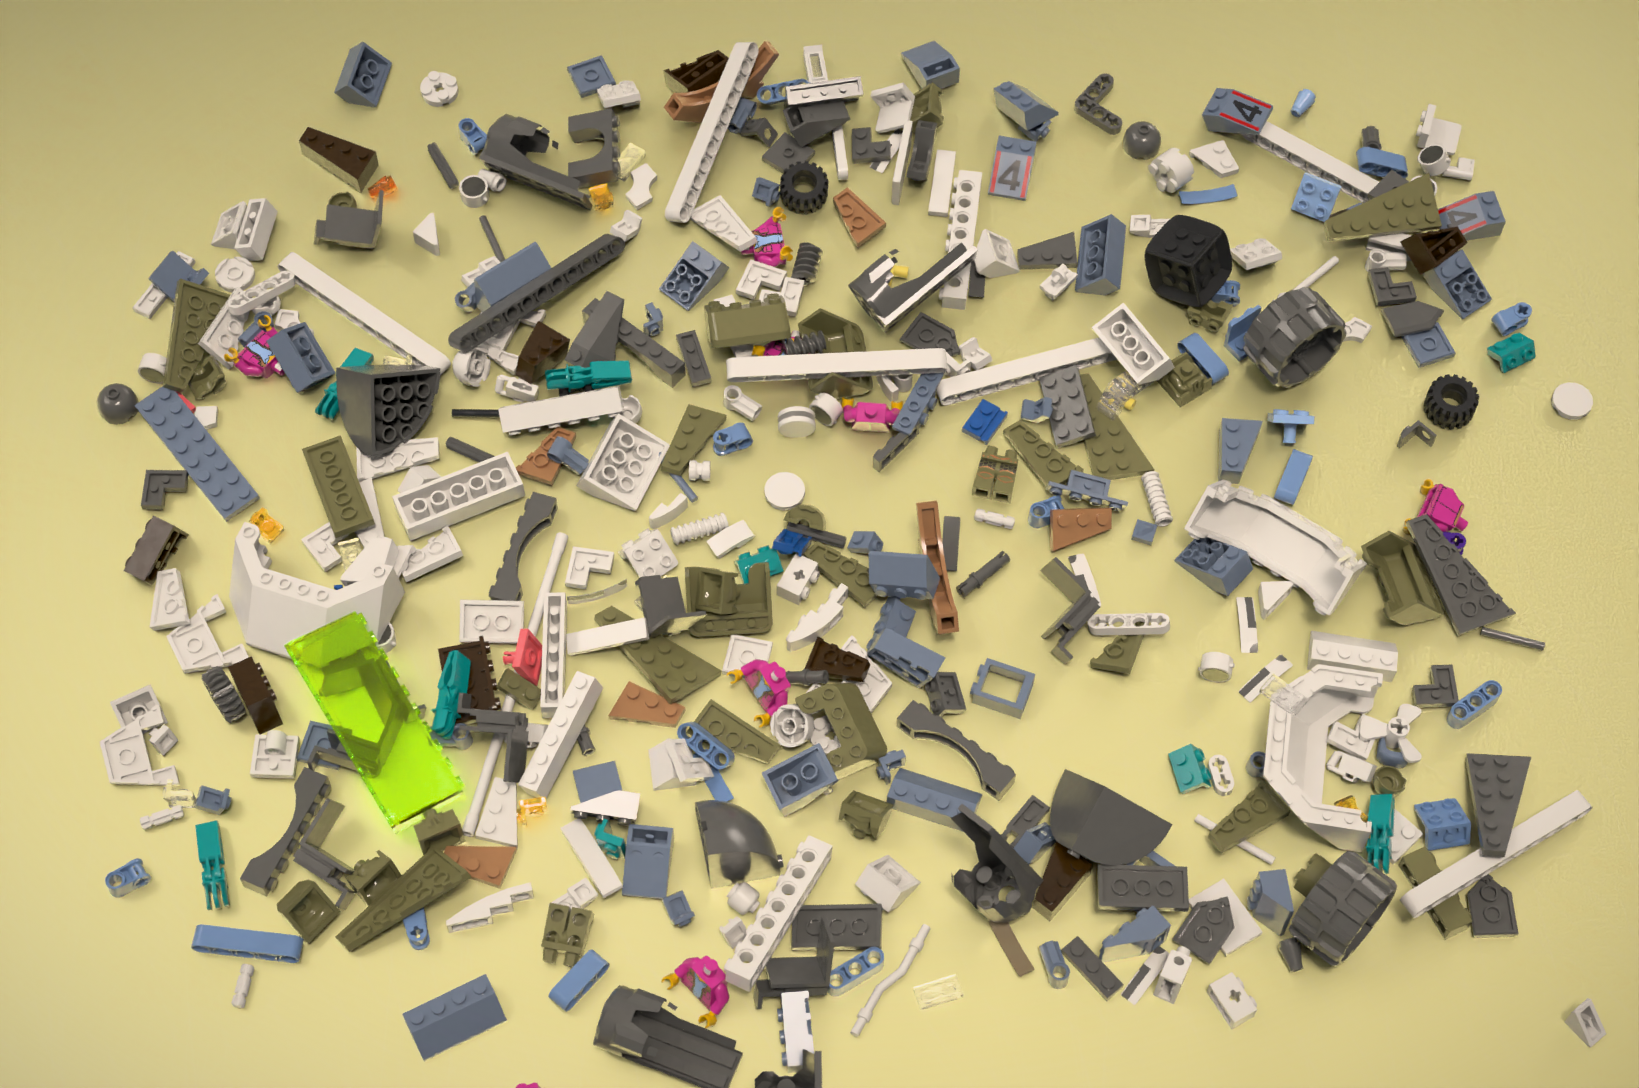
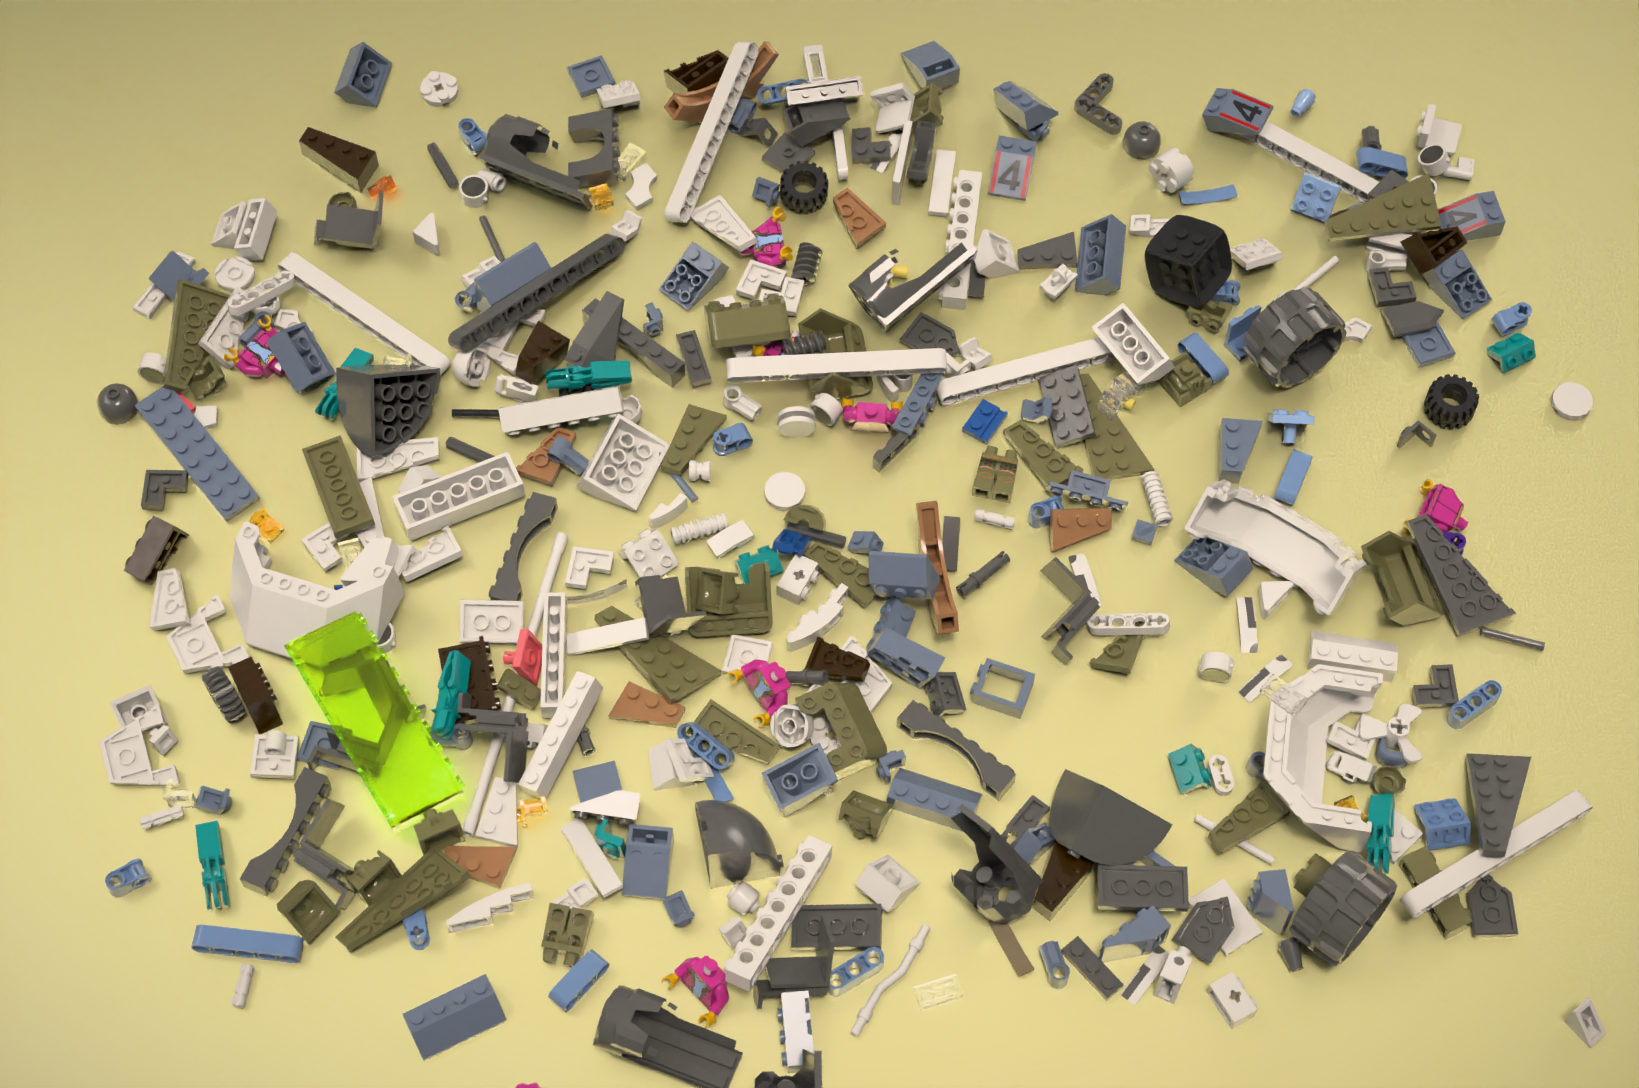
(1216, 158): white wing -> none

